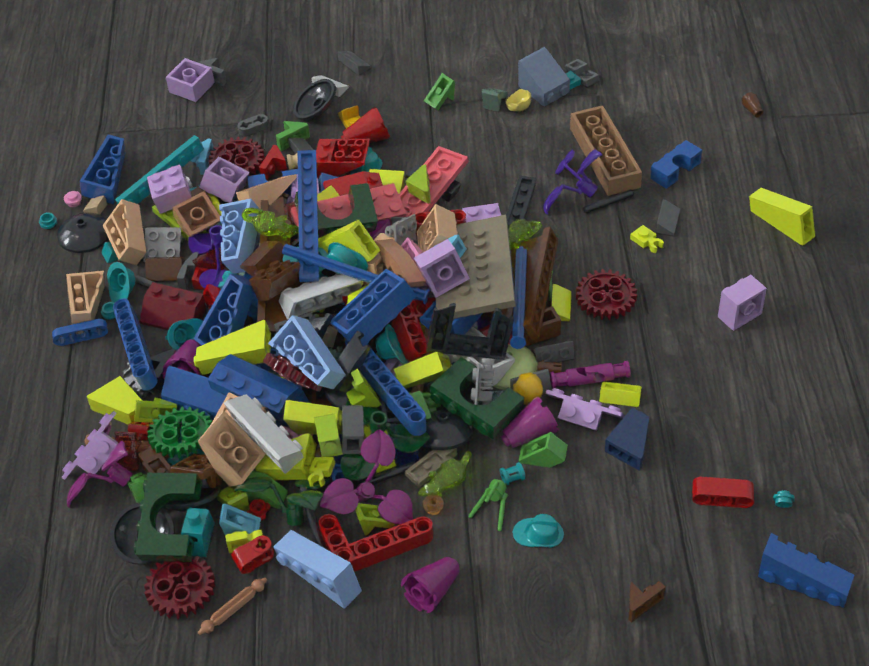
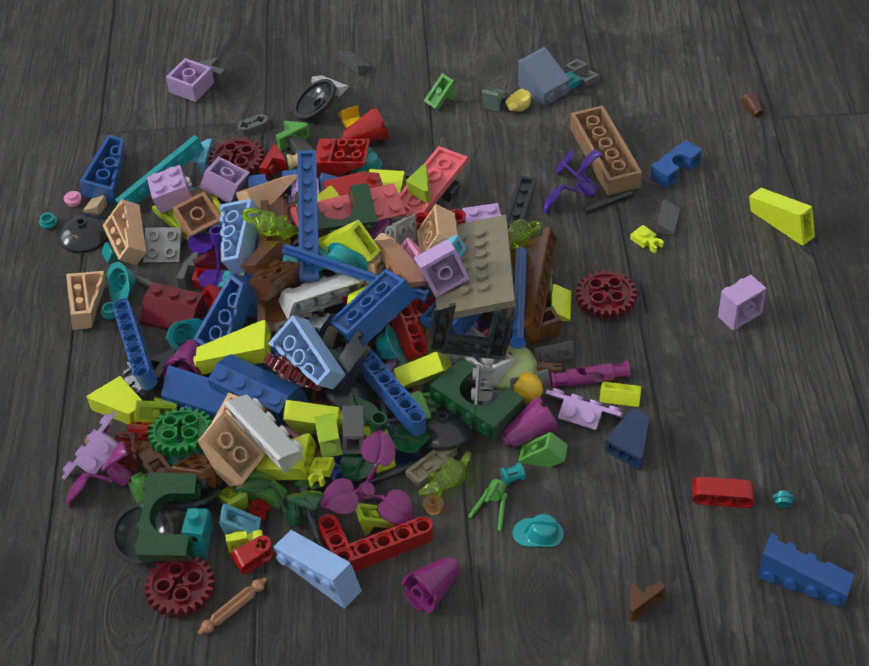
(97, 326): blue beam -> none
(163, 268): reddish brown panel -> none
(362, 392): lime slope -> none

